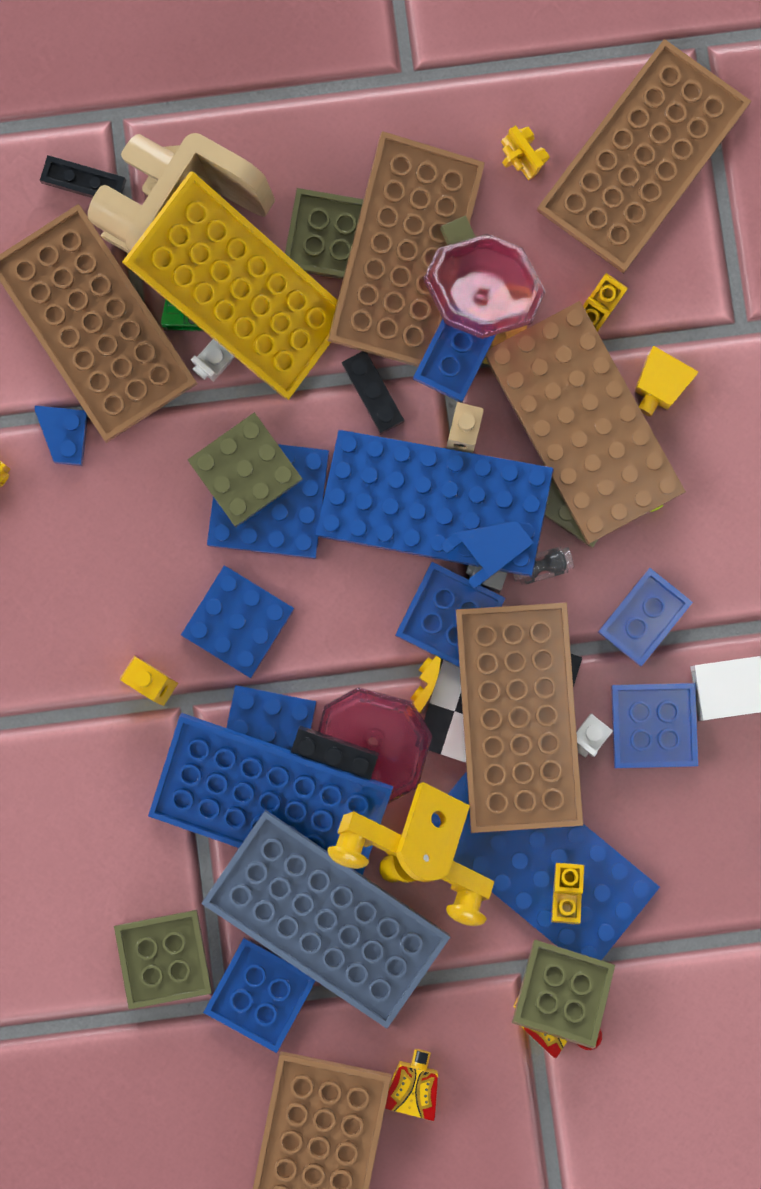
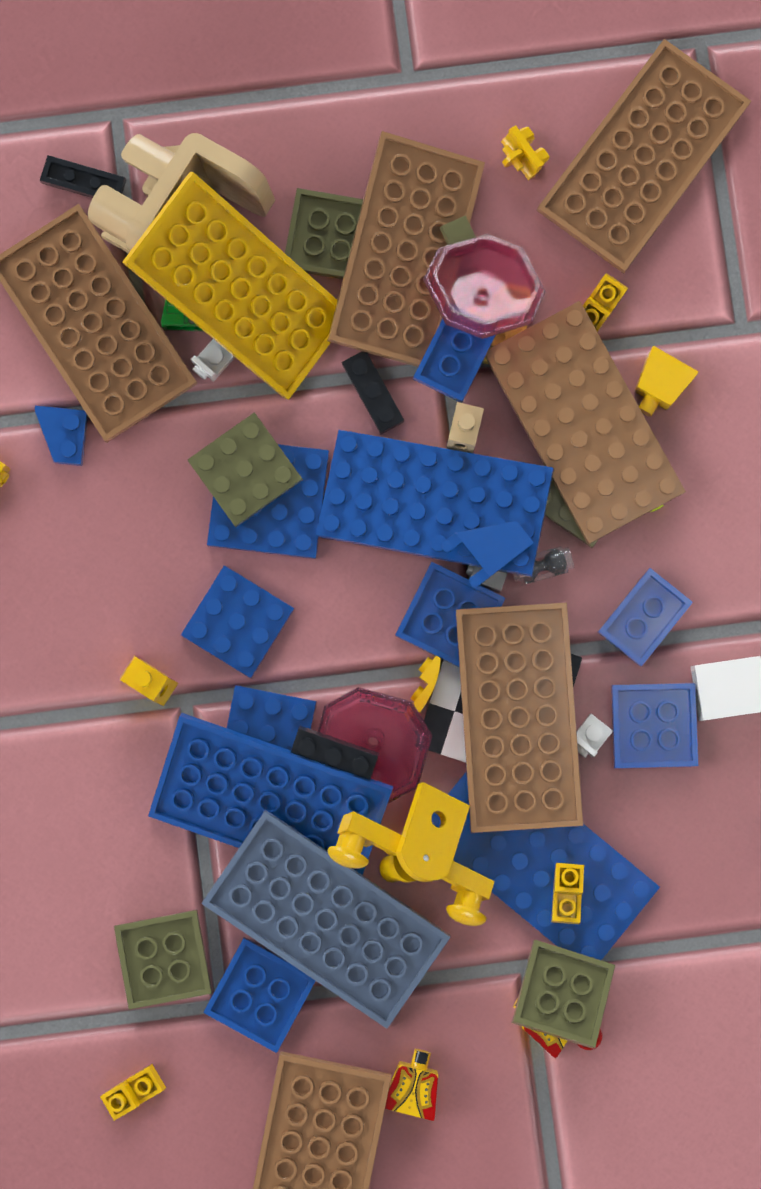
(133, 1092): none -> yellow slope

